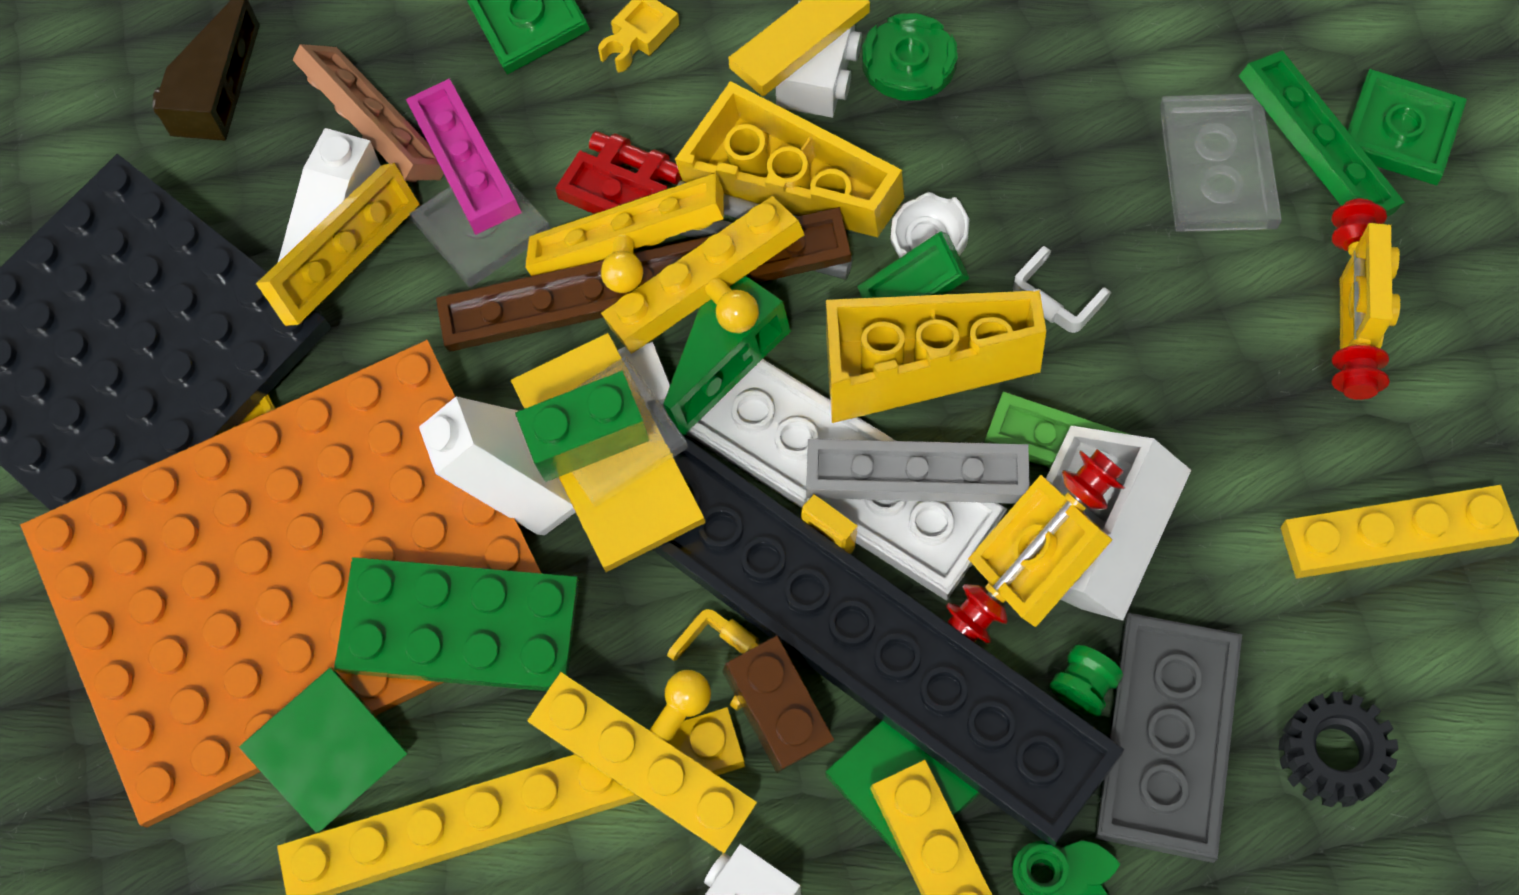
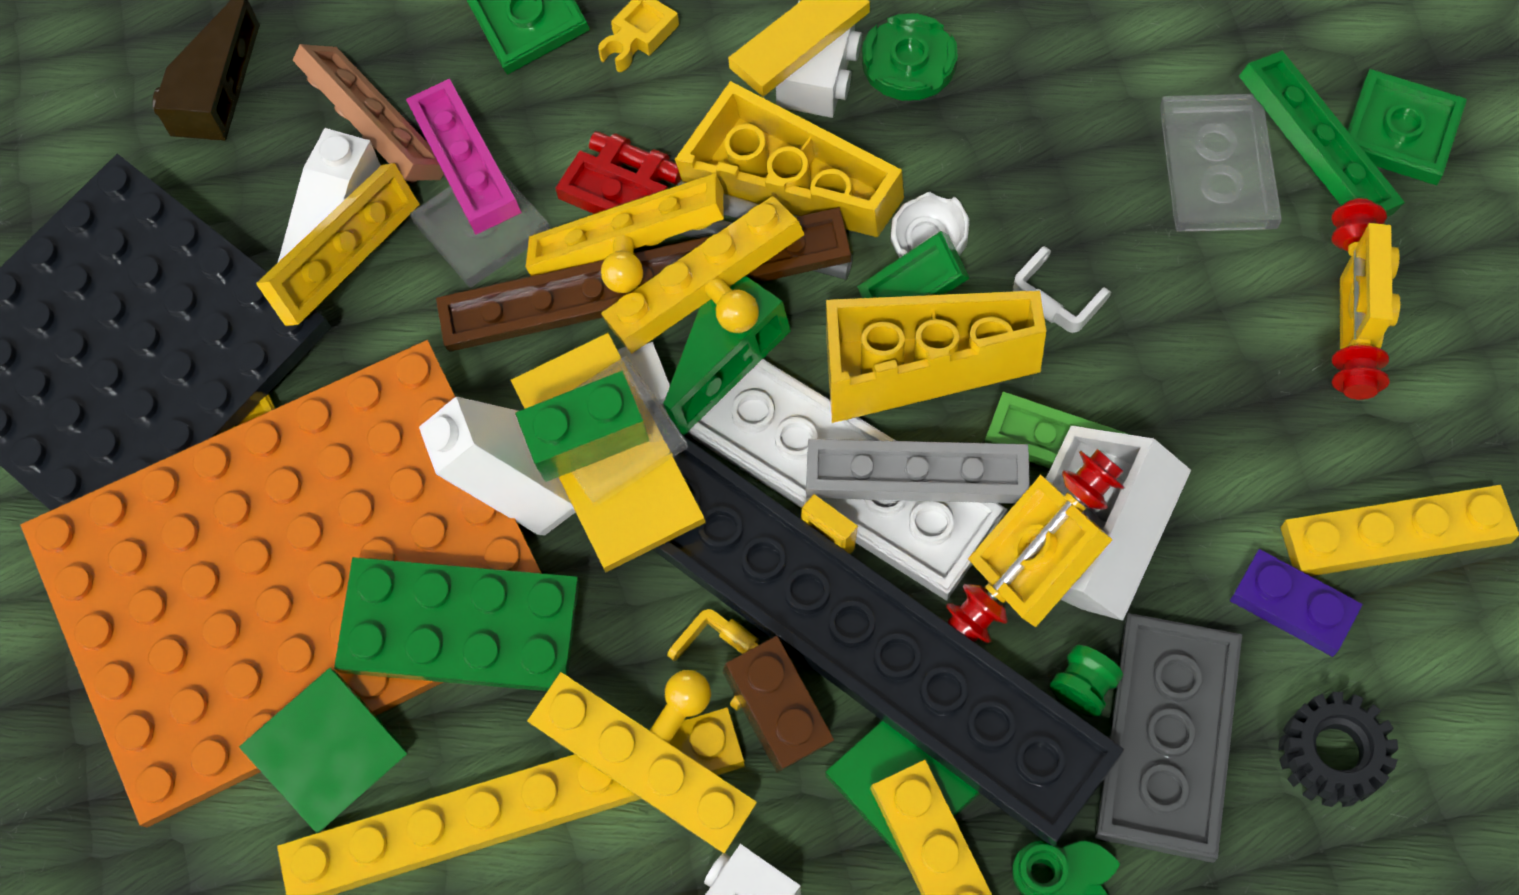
(1296, 603): none -> dark purple plate

